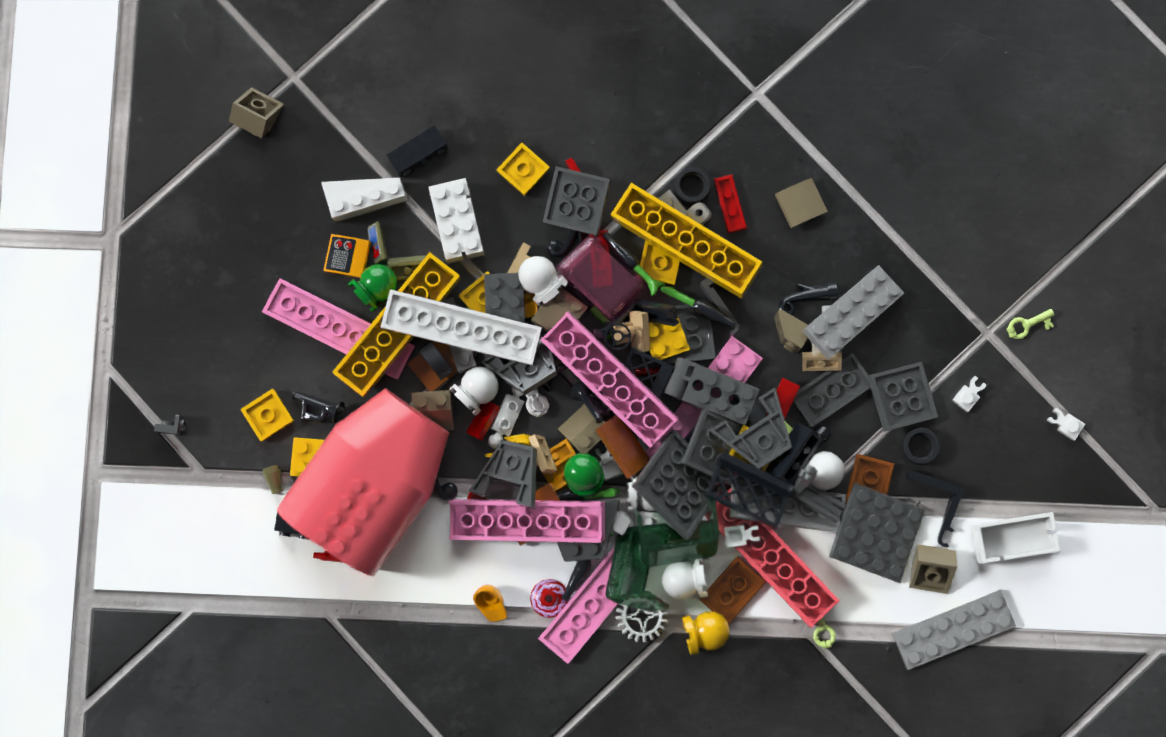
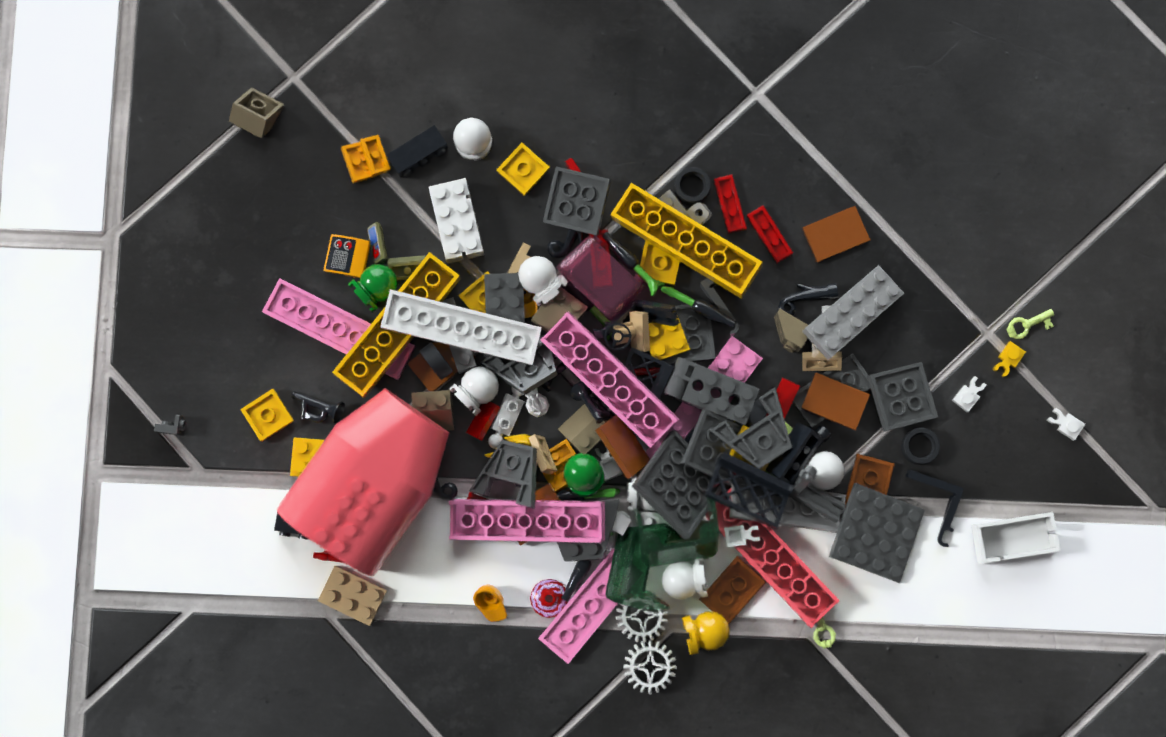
(273, 478): olive cone -> none
(352, 595): none -> tan plate
(359, 197): white wedge -> none
(365, 159): none -> light orange slope
(472, 138): none -> white tile
(650, 683): none -> white gear
(769, 234): none -> red tile
(801, 203): dark tan slope -> none
(835, 401): none -> dark orange tile
(836, 234): none -> dark orange tile
(933, 569): dark tan slope -> none
(953, 629): light grey plate -> none
(1010, 356): none -> yellow plate

